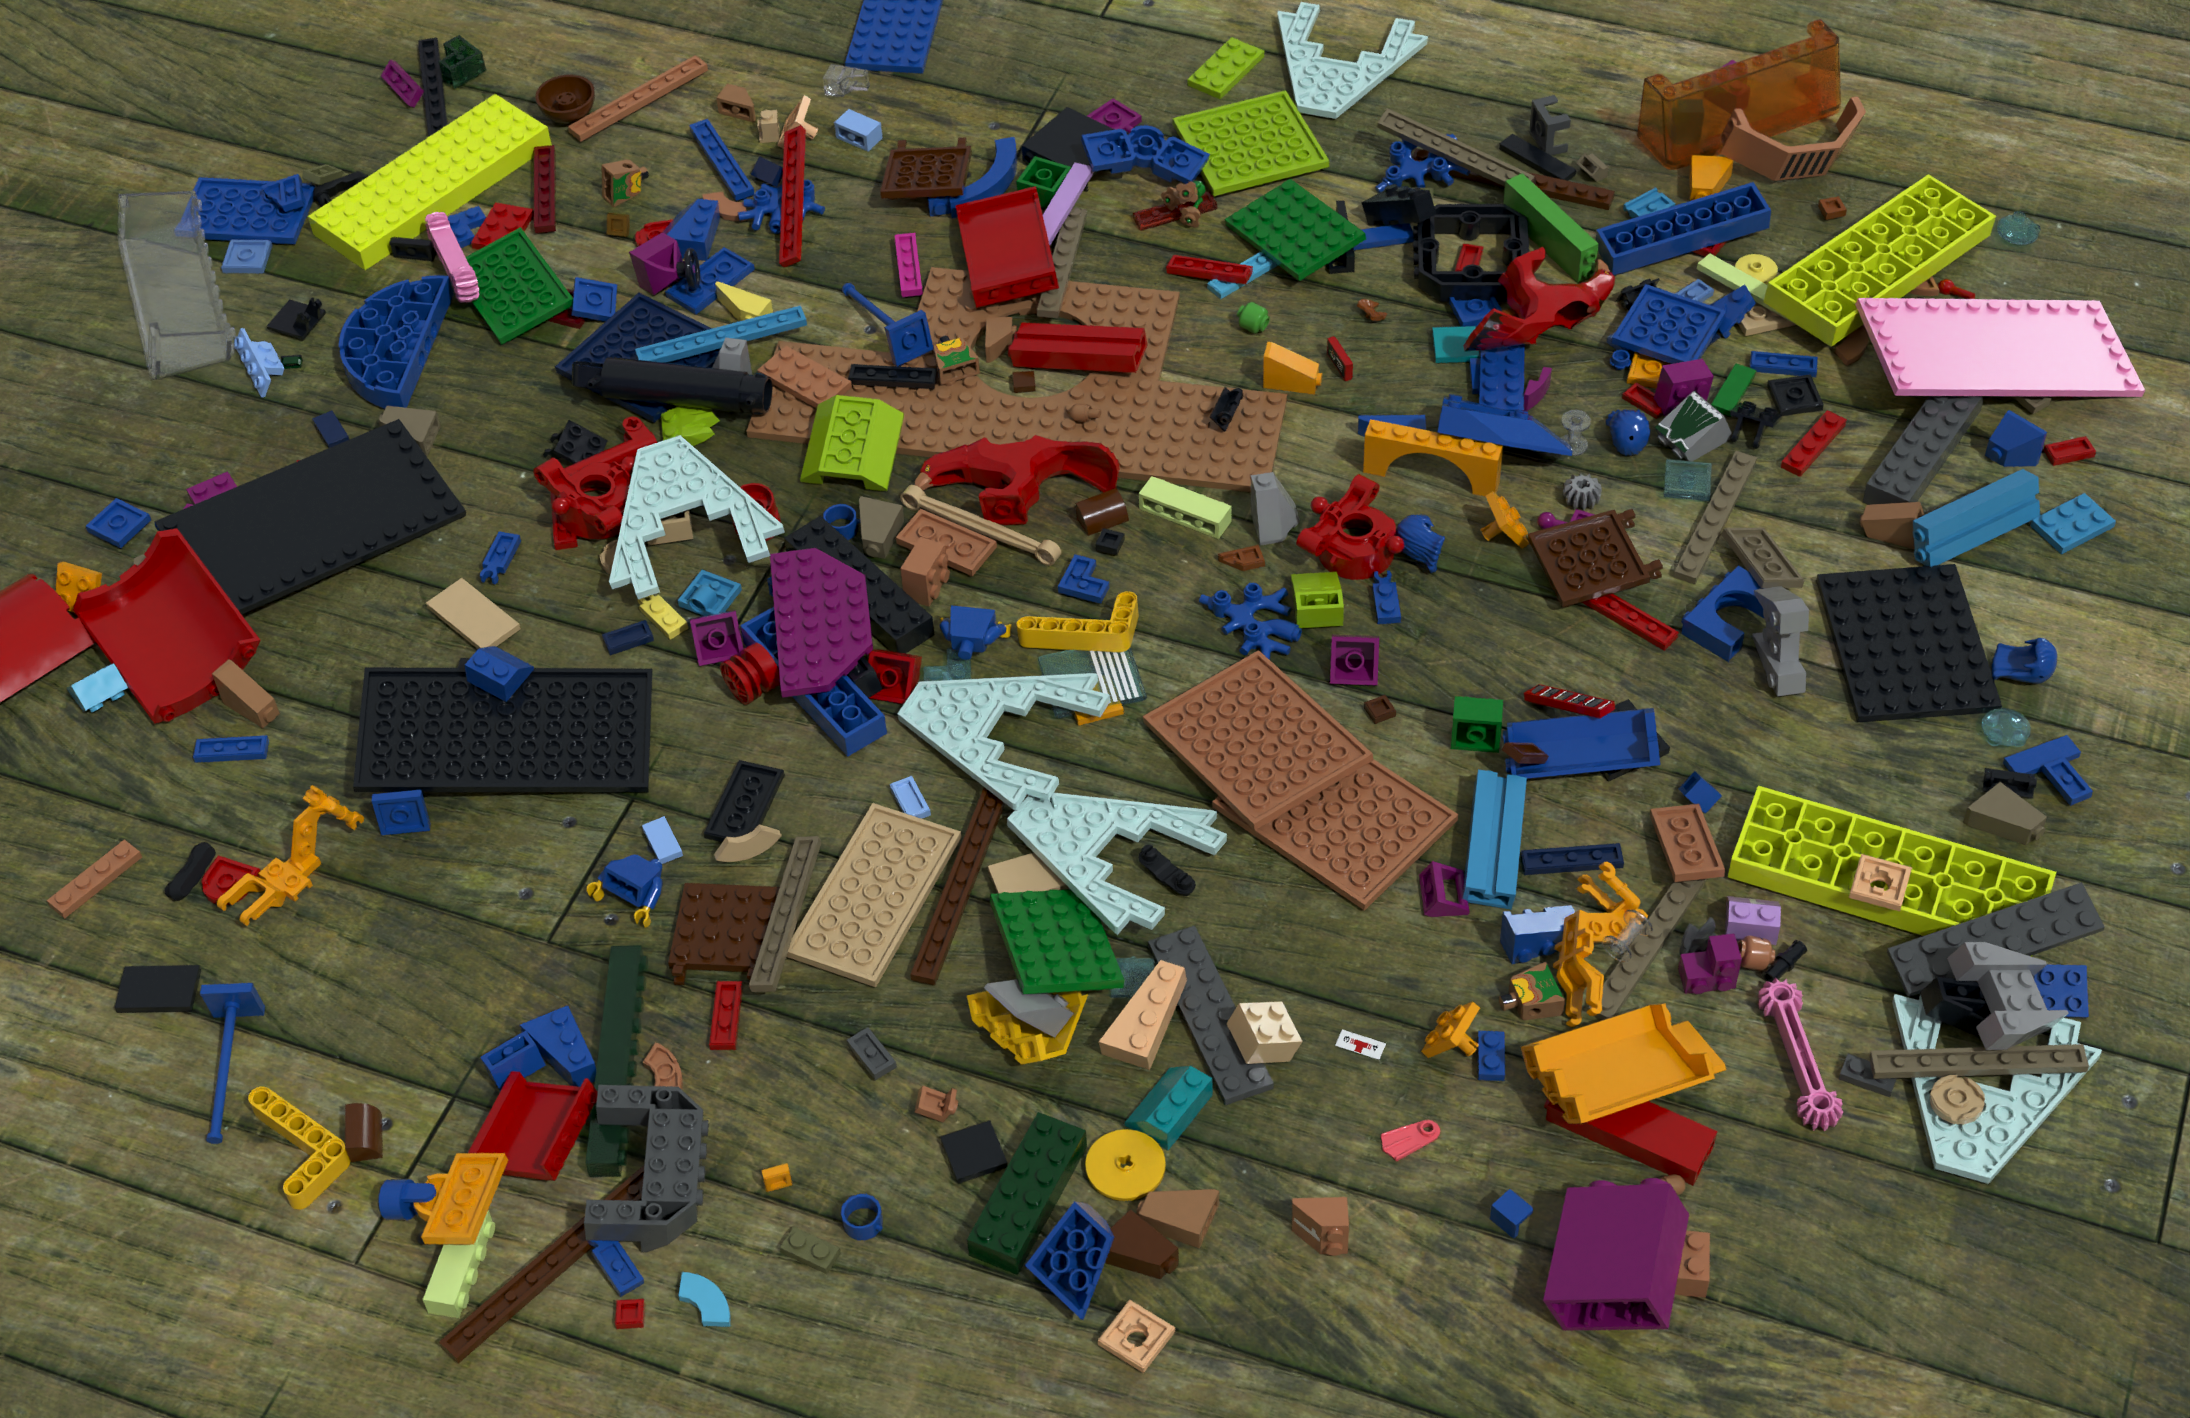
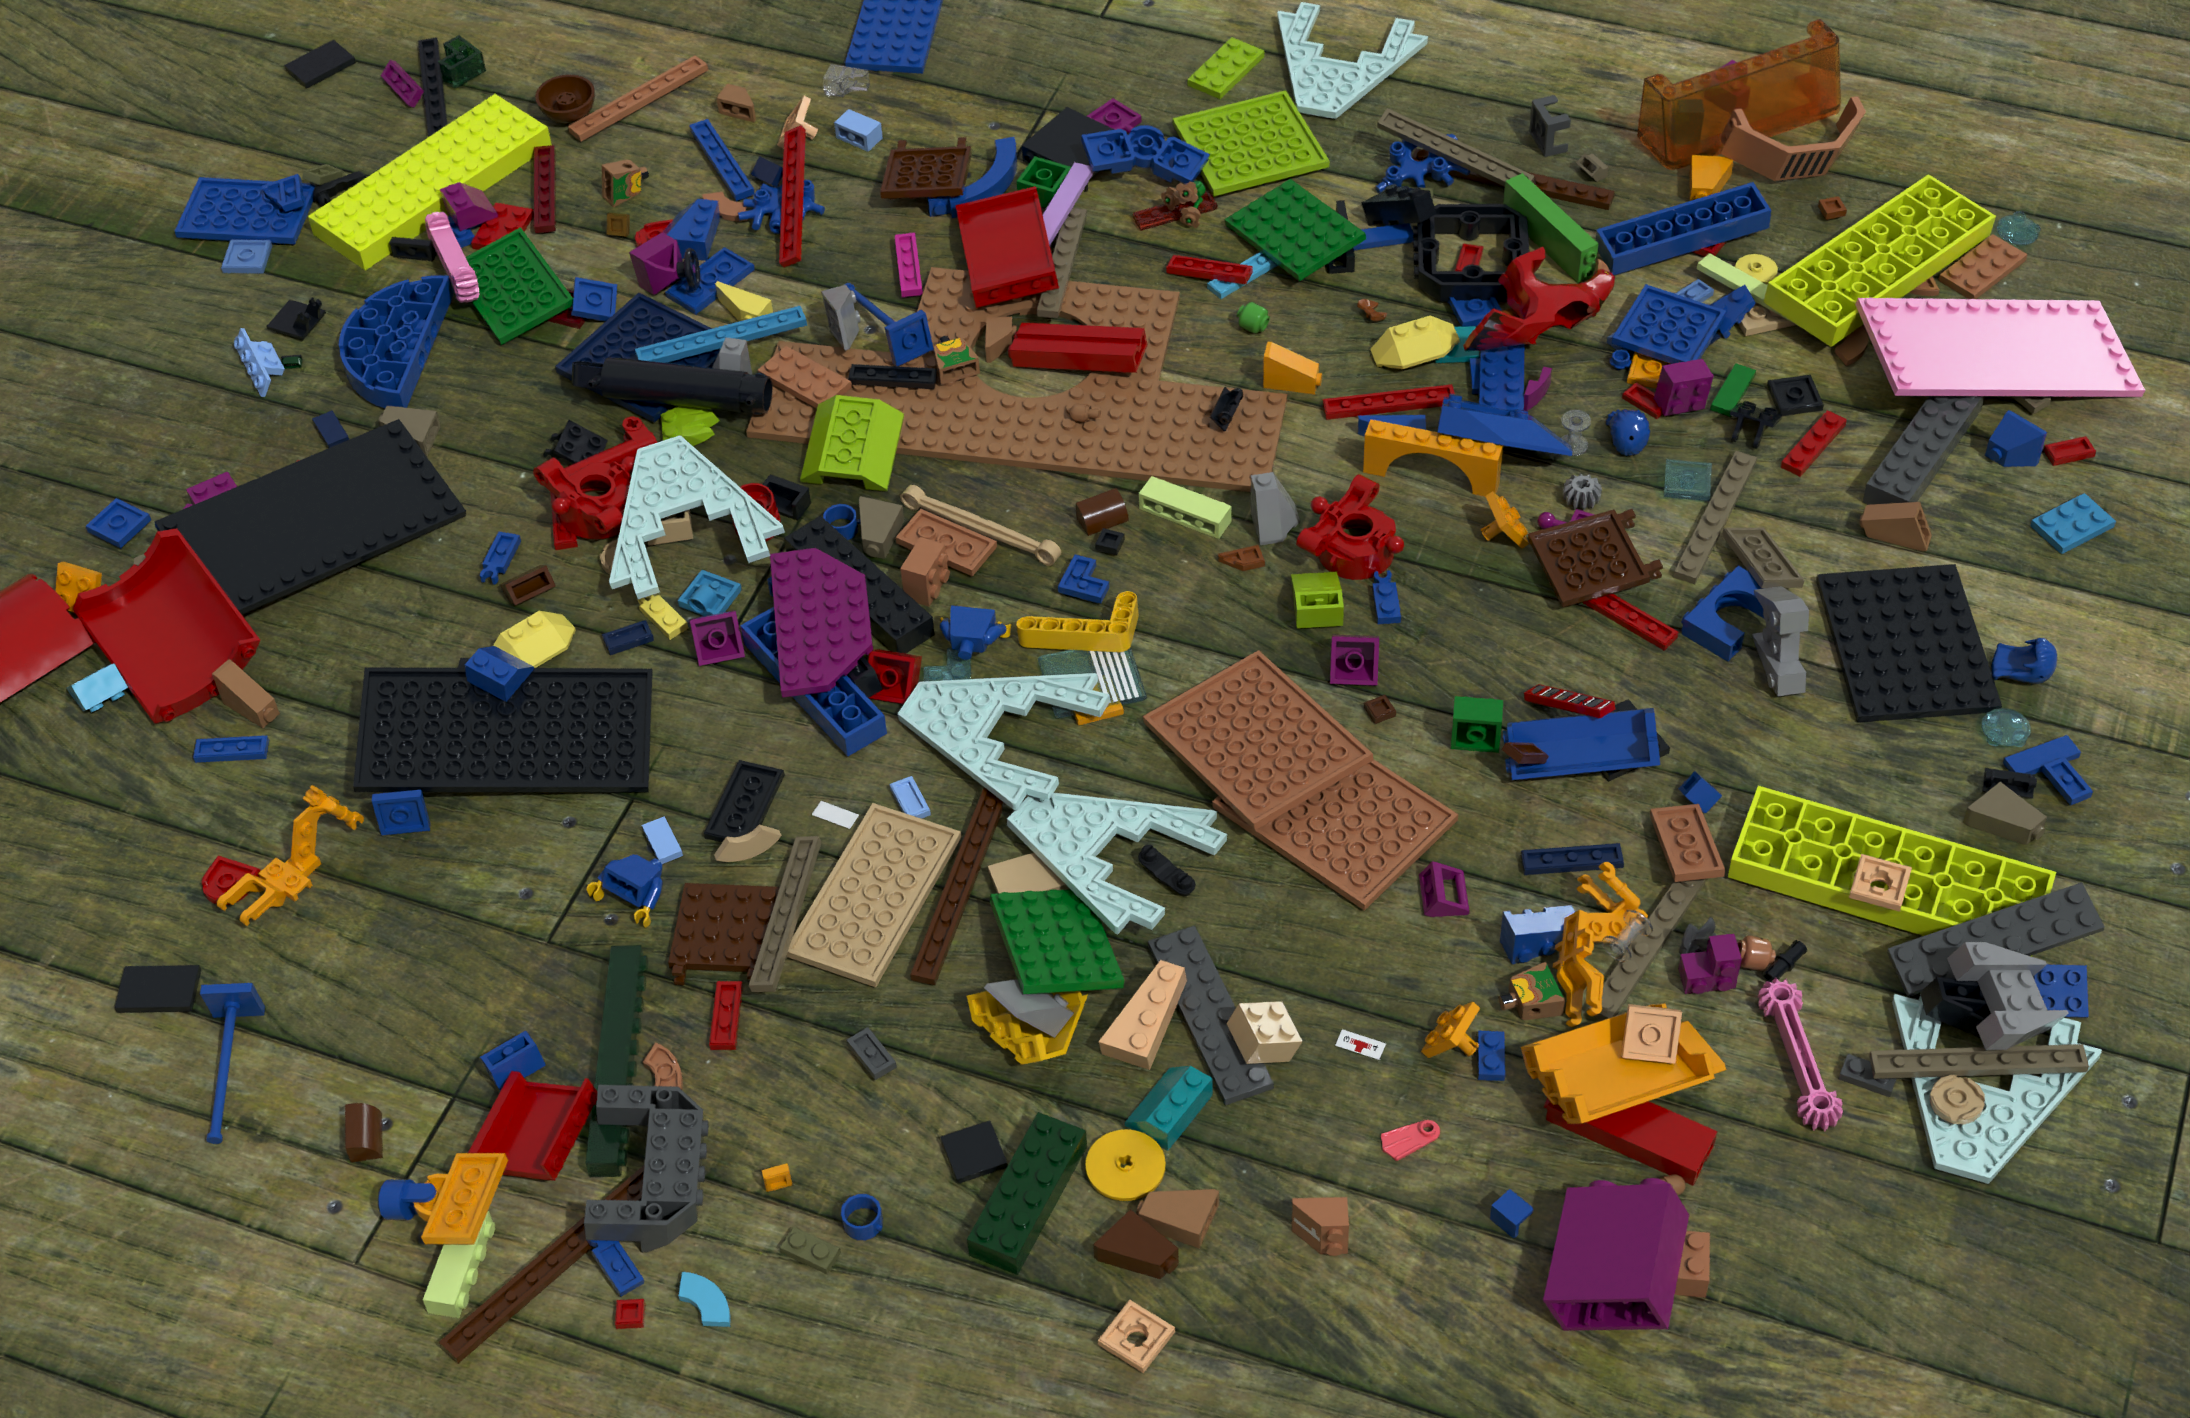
(94, 879): nougat plate -> none
(172, 283): clear windscreen -> none
(191, 873): black piece -> none
(320, 64): none -> black tile
(322, 1160): yellow beam -> none
(467, 205): none -> magenta slope
(473, 615): tan tile -> none
(527, 584): none -> reddish brown brick
(537, 638): none -> light yellow wedge
(562, 1045): blue wedge -> none
(750, 673): red wheel -> none
(768, 126): tan brick -> none
(790, 497): none -> black panel
(835, 814): none -> white sticker
(841, 314): none -> light grey slope
(936, 1104): nougat bracket -> none
(1018, 471): red animal -> none
(1024, 381): reddish brown tile -> none
(1074, 1256): blue wedge -> none
(1135, 973): clear light blue piece -> none
(1255, 631): blue plant -> none
(1340, 358): red tile -> none
(1386, 402): none -> red tile
(1414, 343): none -> light yellow wedge
(1420, 541): blue piece -> none
(1494, 839): dark azure brick -> none
(1536, 158): black tile -> none
(1629, 294): black hinge -> none
(1647, 203): dark azure plate -> none
(1651, 1033): none -> light nougat tile
(1693, 428): slope -> none
(1753, 918): lavender slope -> none
(1783, 363): blue tile -> none
(1947, 287): red bar -> none
(1976, 518): dark azure brick -> none
(1982, 267): none -> nougat plate

